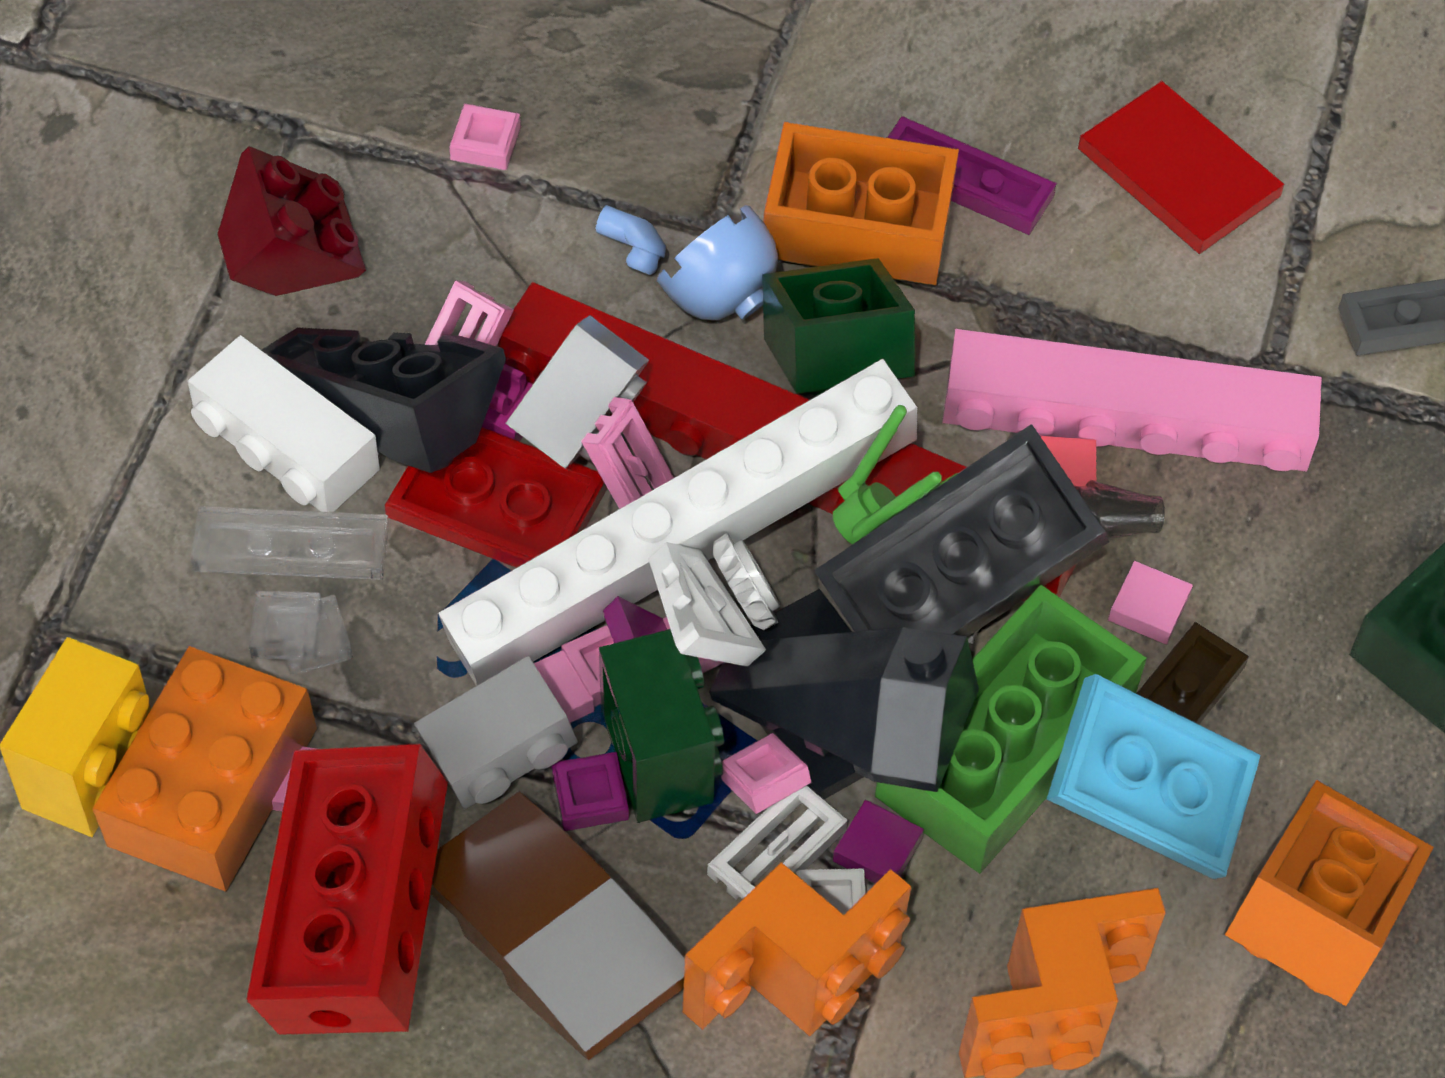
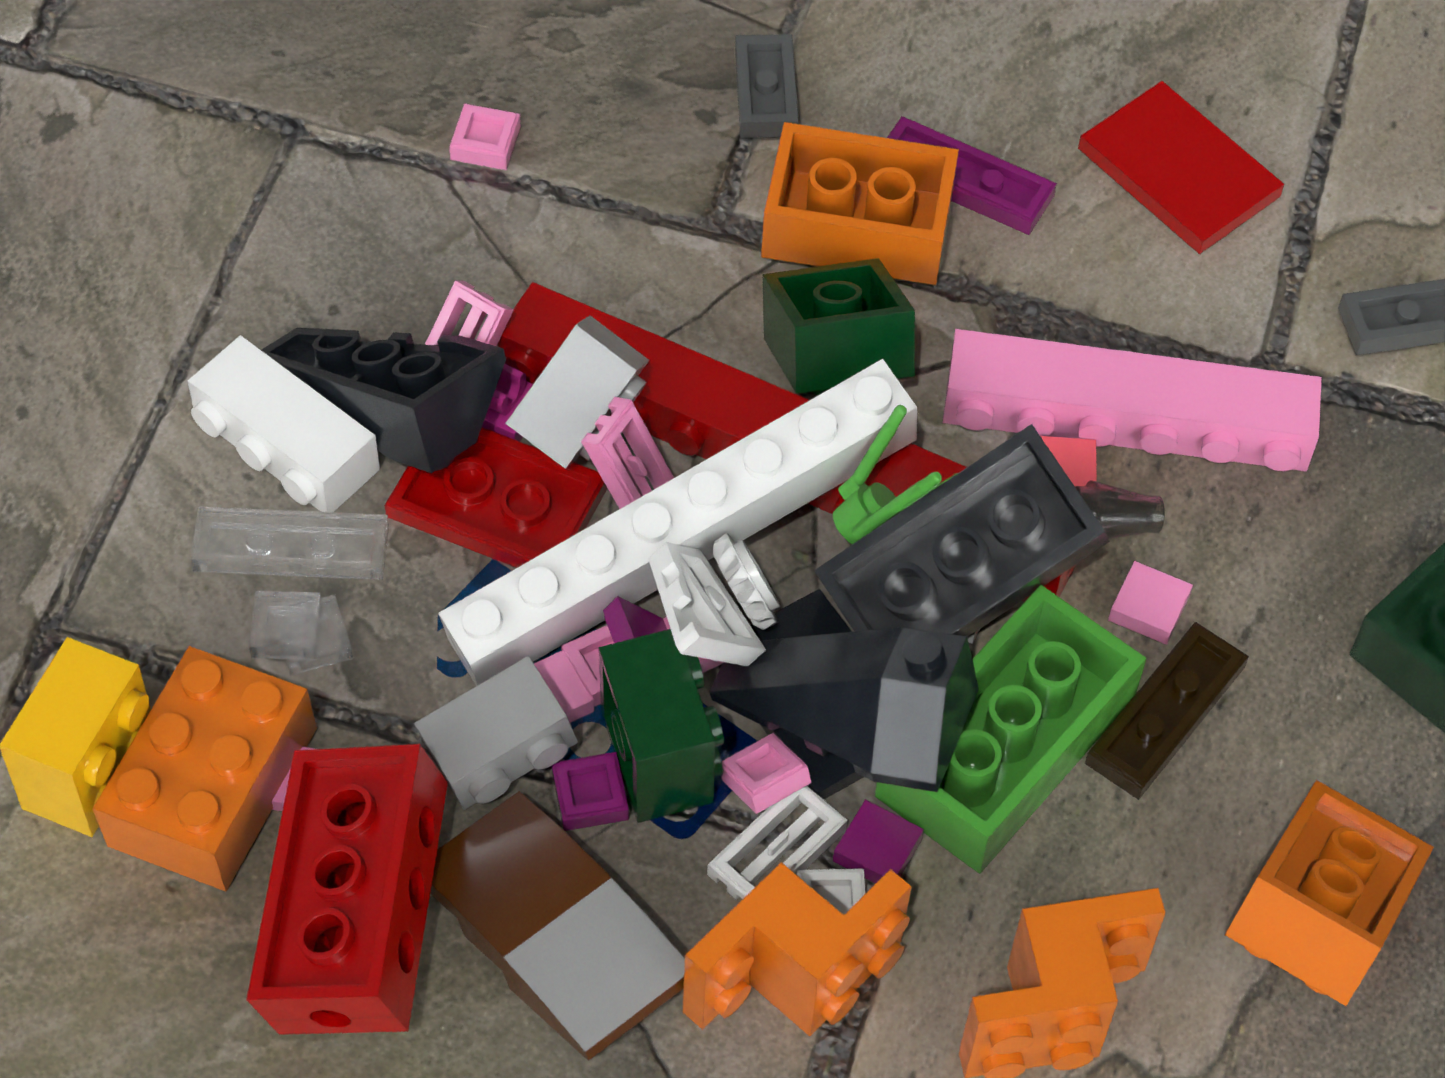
(286, 227): dark red slope -> none
(636, 232): light blue arm -> none
(723, 269): light blue cylinder -> none
(765, 84): none -> dark grey plate
(1154, 777): medium azure tile -> none

